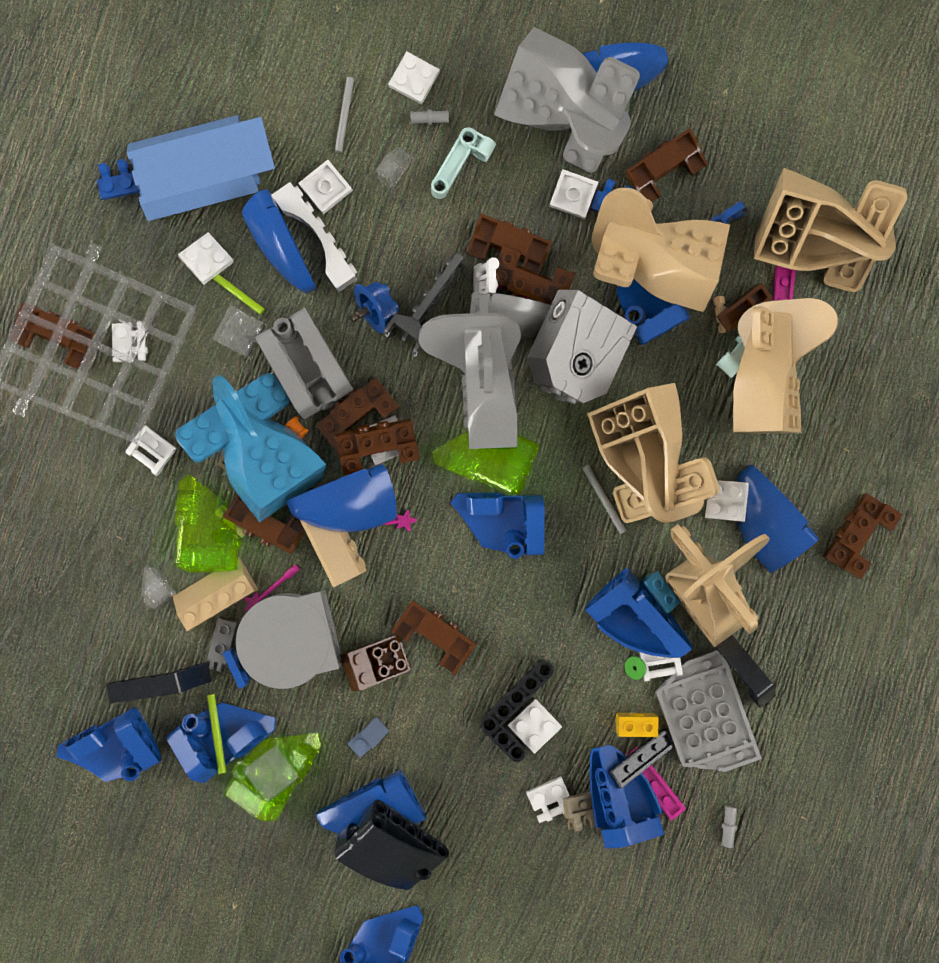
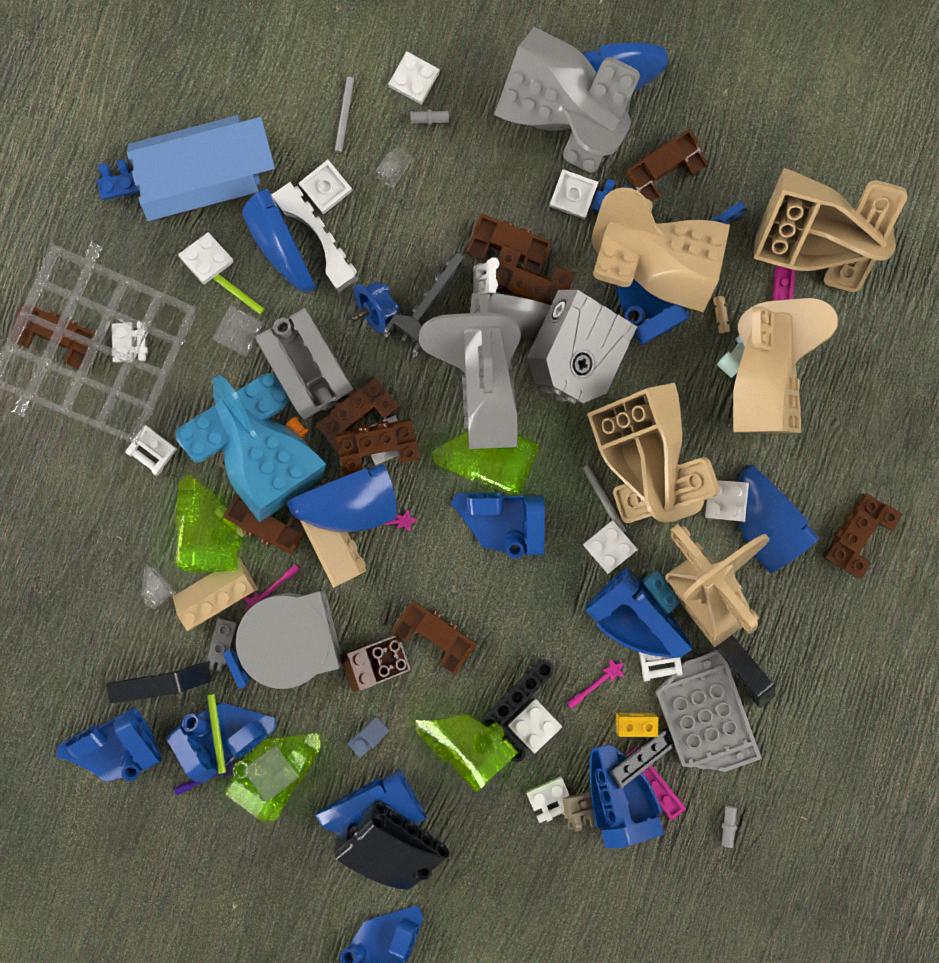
(188, 786): none -> dark purple piece
(468, 746): none -> clear neon green panel
(480, 147): light aqua piece -> none
(610, 546): none -> white plate
(611, 671): none -> dark pink piece
(631, 671): bright green wheel -> none
(731, 315): reddish brown slope -> none

